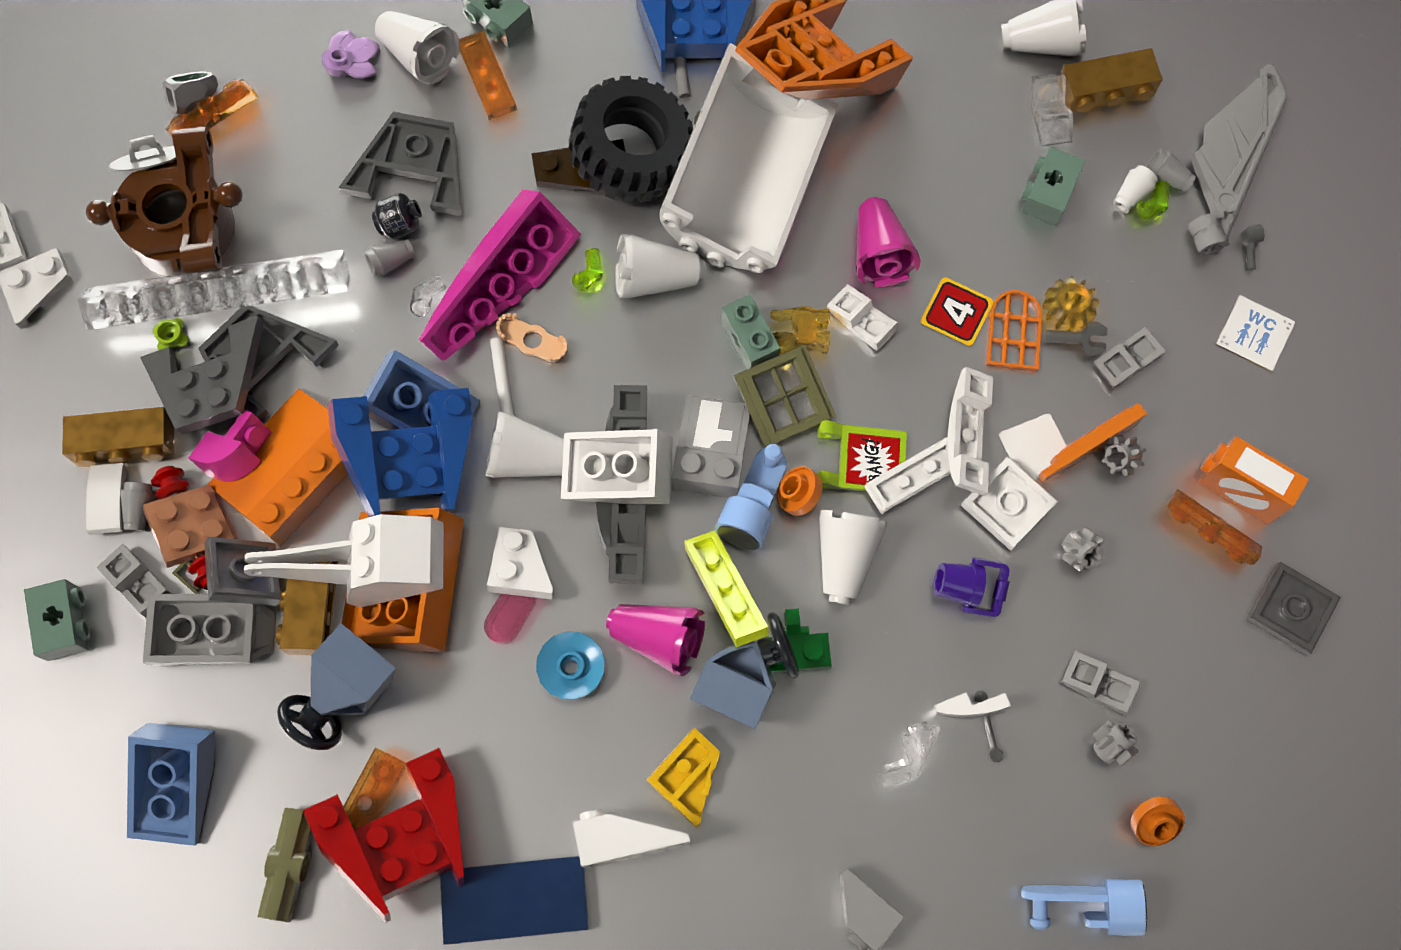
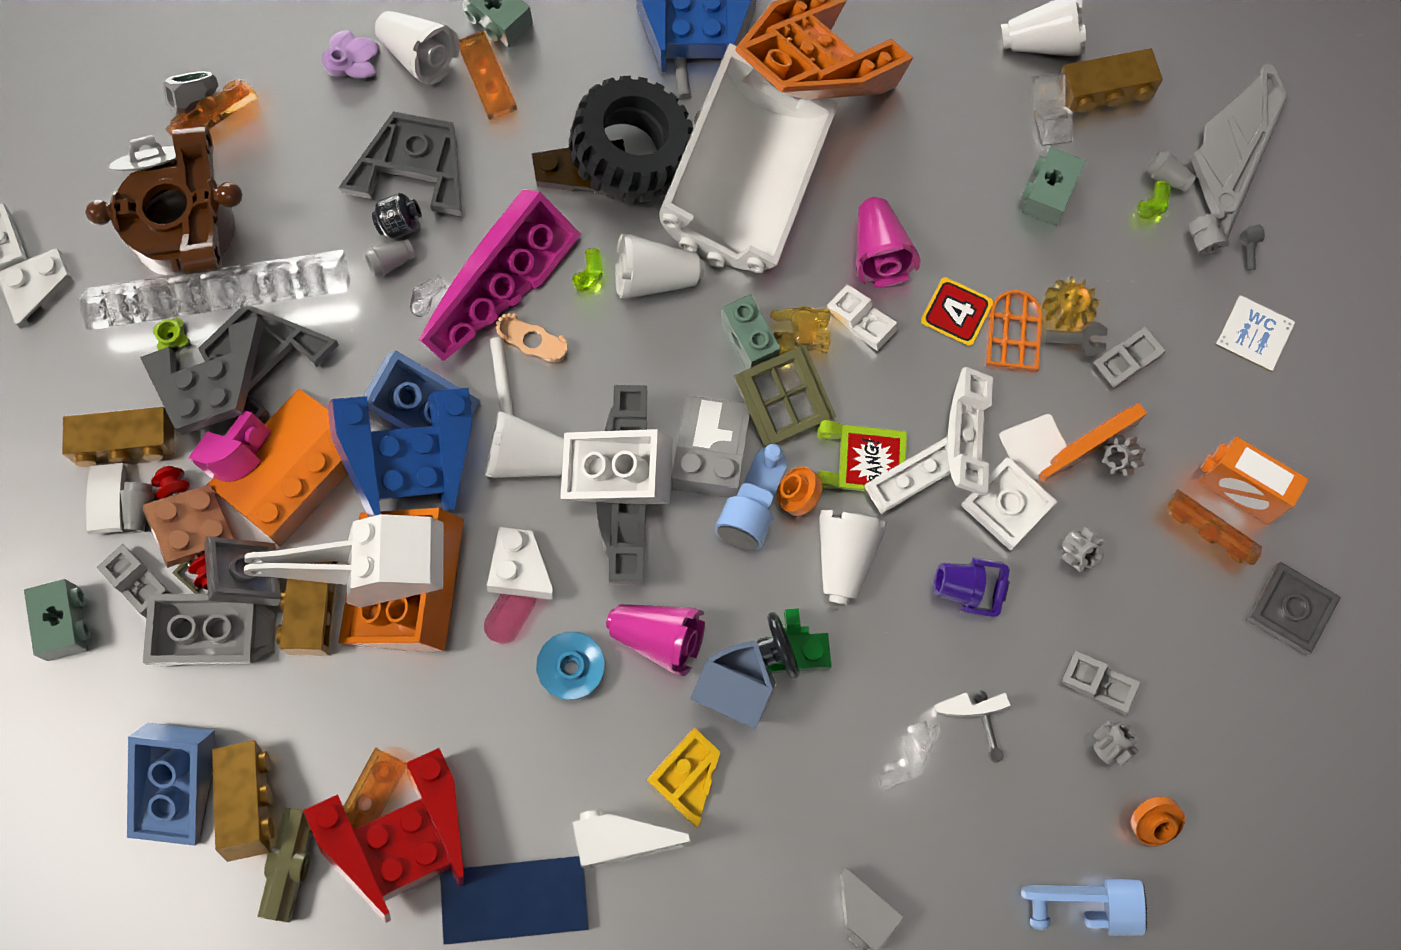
(241, 801): none -> pearl gold brick
(344, 681): sand blue piece -> none
(726, 588): neon yellow plate -> none
(1136, 187): white cone -> none

